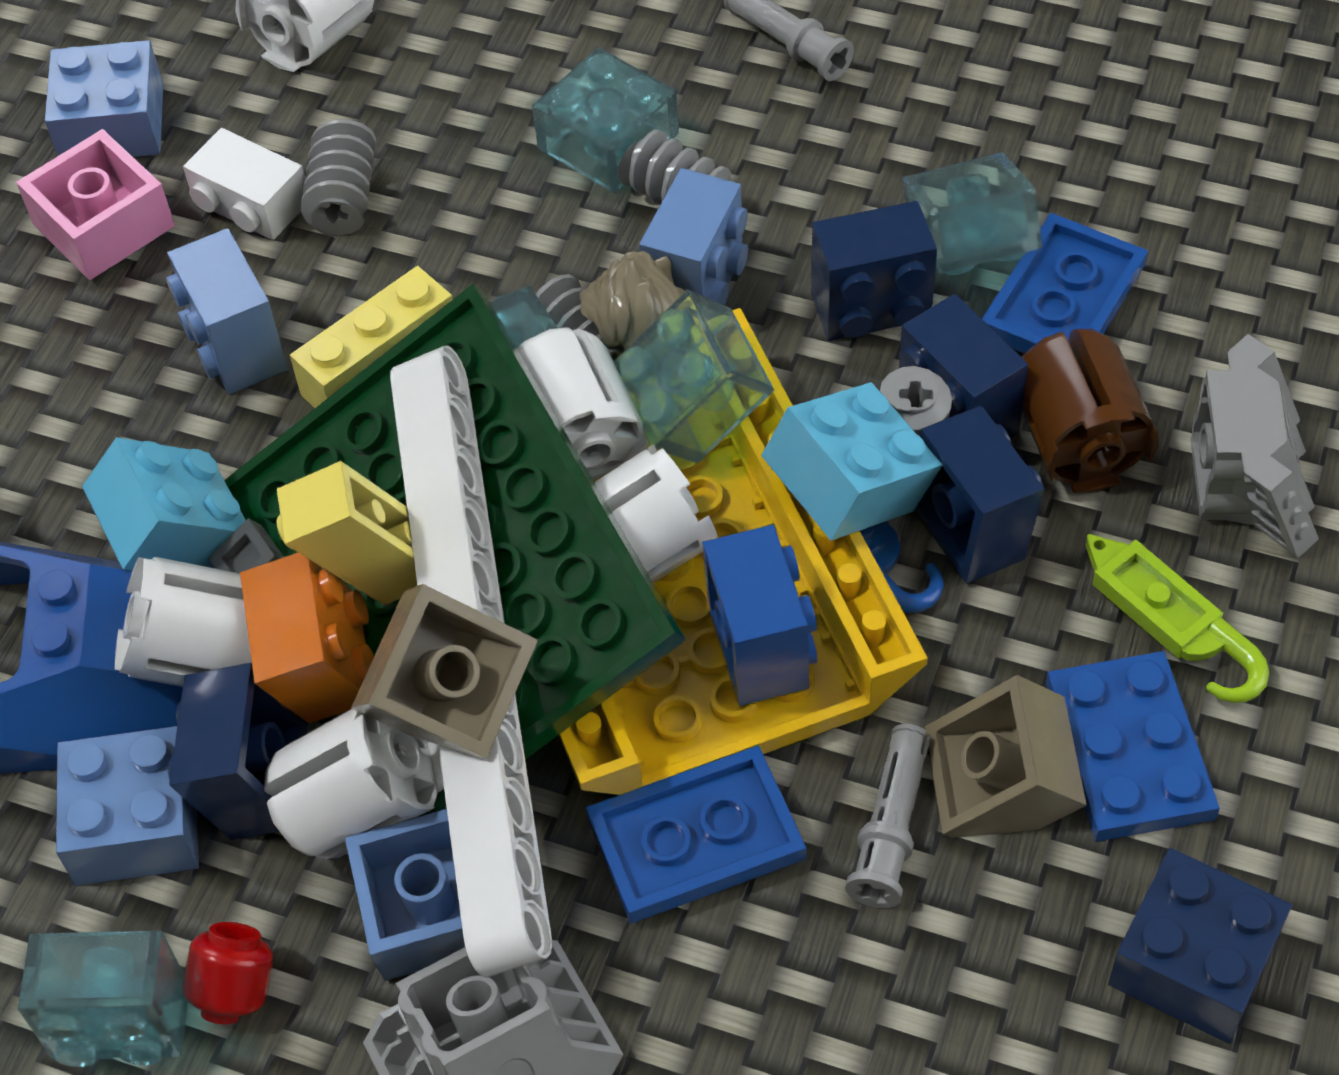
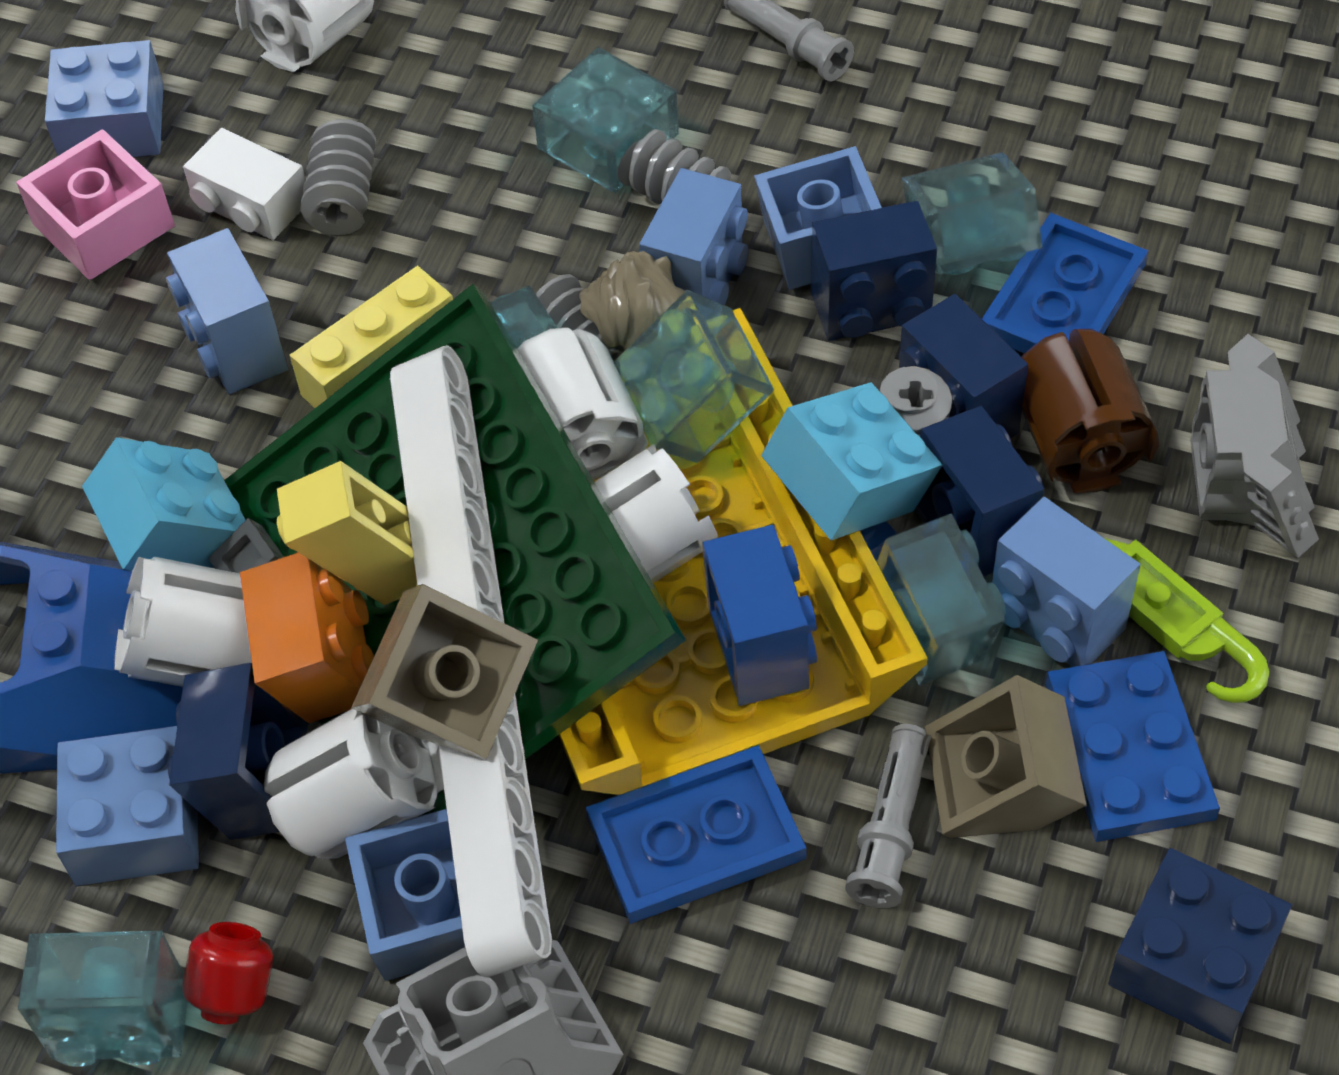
(810, 193): none -> medium blue brick
(943, 595): none -> clear light blue brick
(1064, 584): none -> medium blue brick

